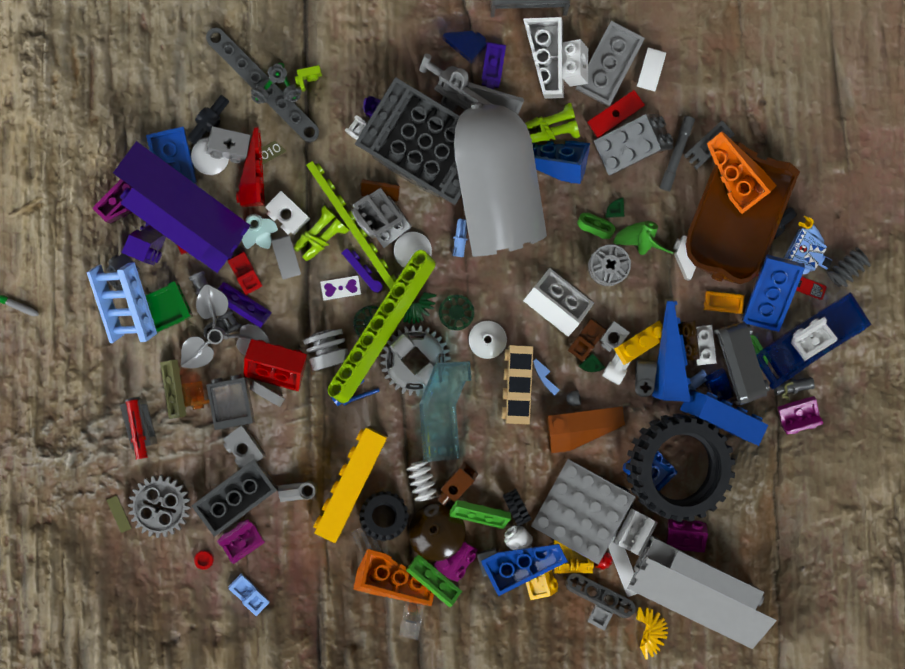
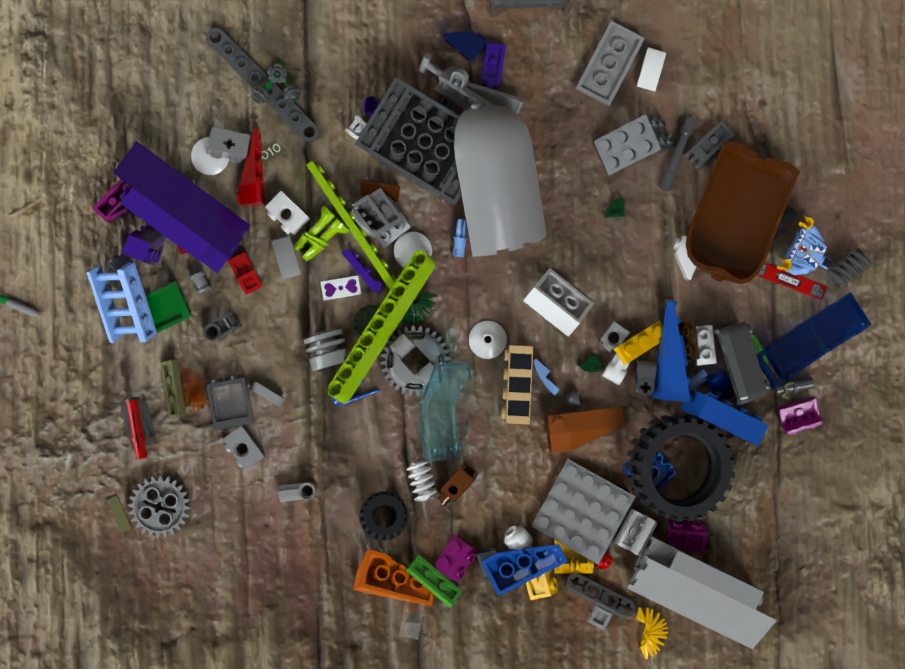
(174, 150): blue plate -> none
(204, 559): red tile -> none
(207, 118): black axle -> none
(210, 304): light grey plant -> none
(235, 497): dark grey slope -> none
(241, 540): magenta bracket -> none
(245, 306): dark purple plate -> none
(248, 594): light blue slope -> none
(260, 234): light aqua plate -> none
(274, 364): red slope -> none
(309, 73): lime bracket -> none
(350, 485): yellow brick -> none
(445, 541): dark brown dish -> none
(456, 312): clear green wheel -> none
(480, 514): bright green plate -> none
(516, 507): black tyre -> none
(546, 45): white wedge -> none
(546, 133): lime piece -> none
(562, 161): blue wedge -> none
(575, 62): white brick -> none
(587, 339): reddish brown slope -> none
(596, 225): bright green plate -> none
(598, 262): light grey wheel -> none
(622, 565): white sticker -> none
(624, 107): red tile -> none
(642, 235): bright green piece -> none
(724, 302): light orange tile -> none
(742, 175): orange wedge -> none
(773, 293): blue plate -> none
(813, 338): white bracket -> none

